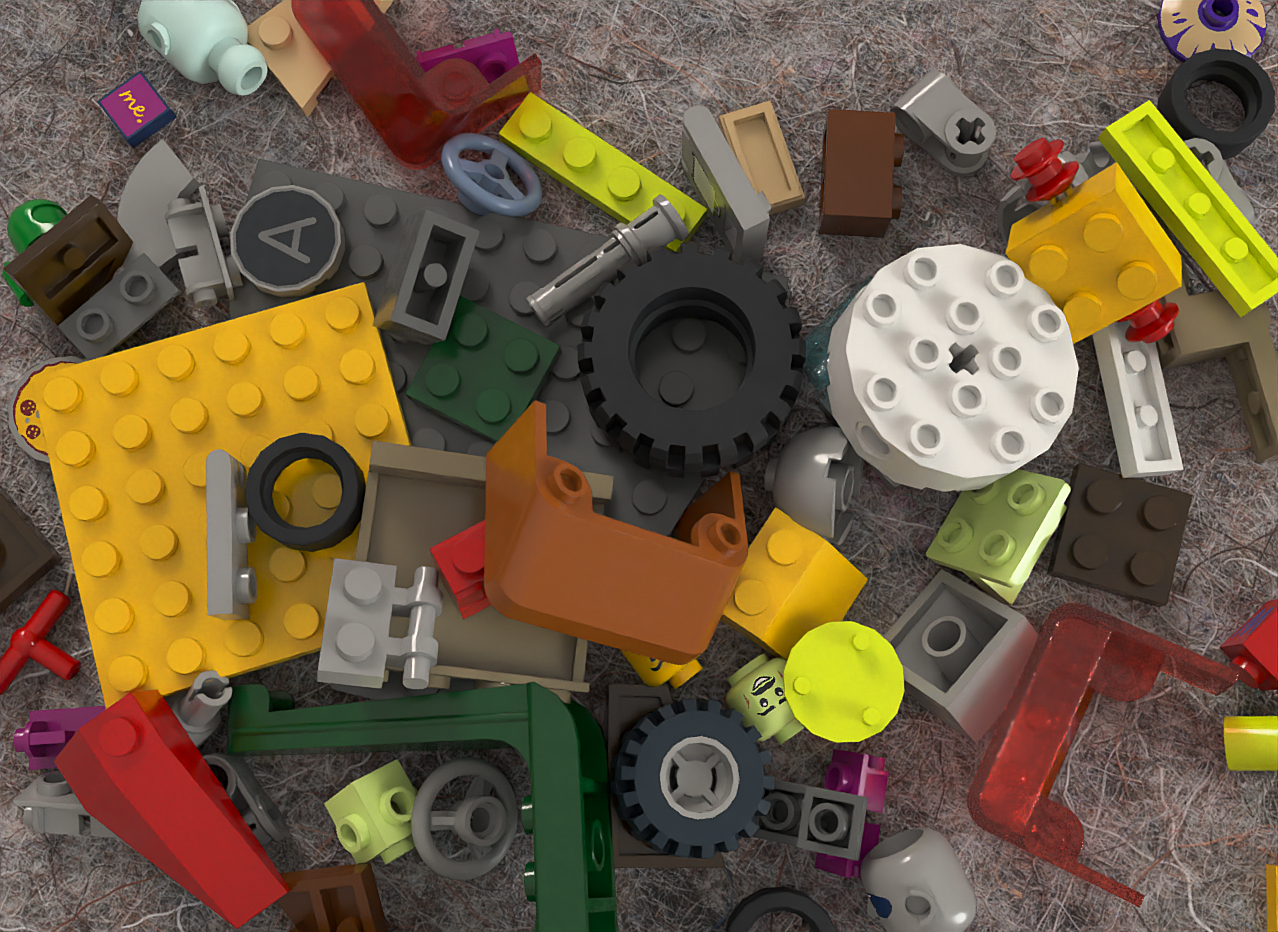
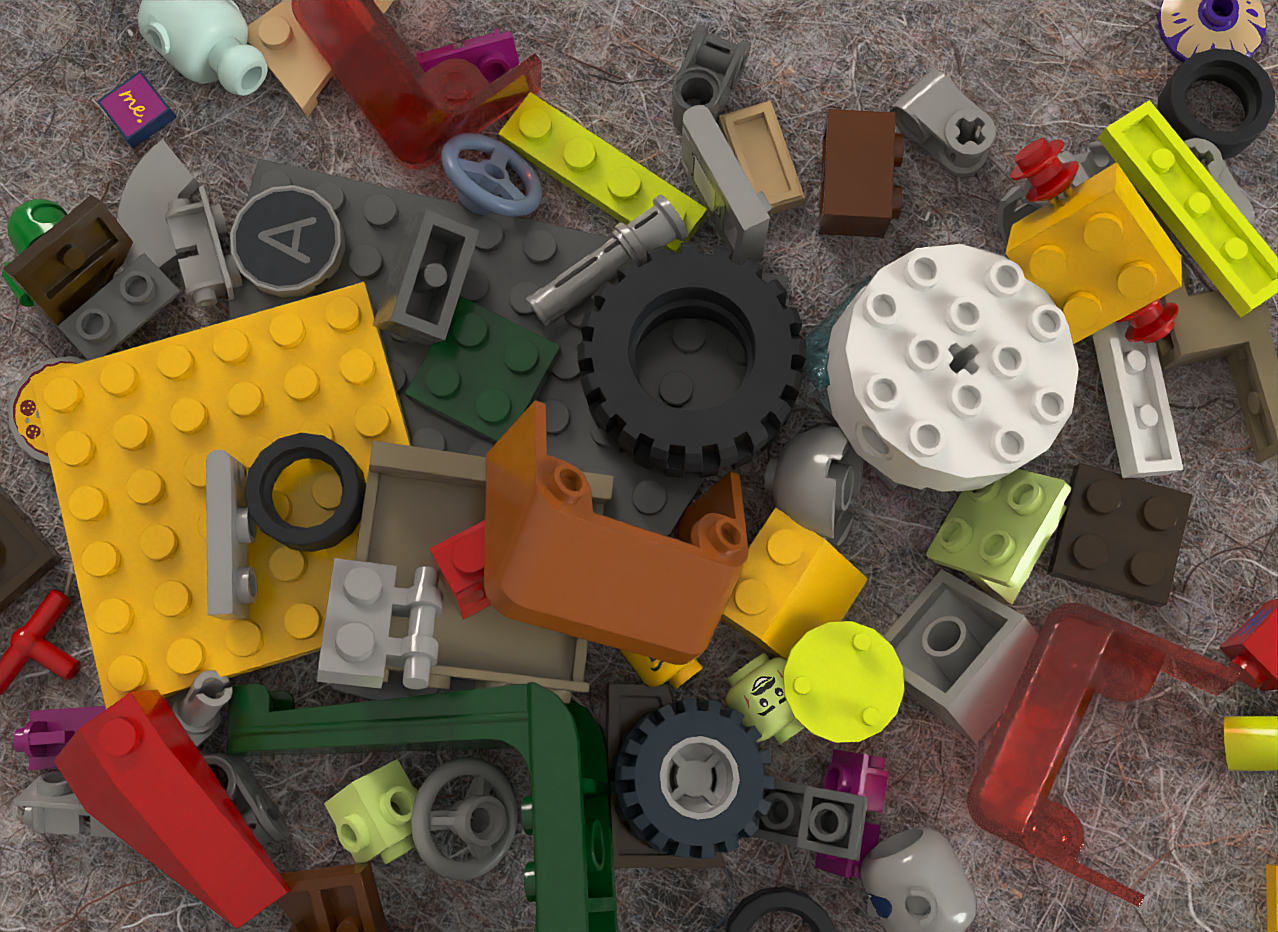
(708, 73): none -> dark grey piece

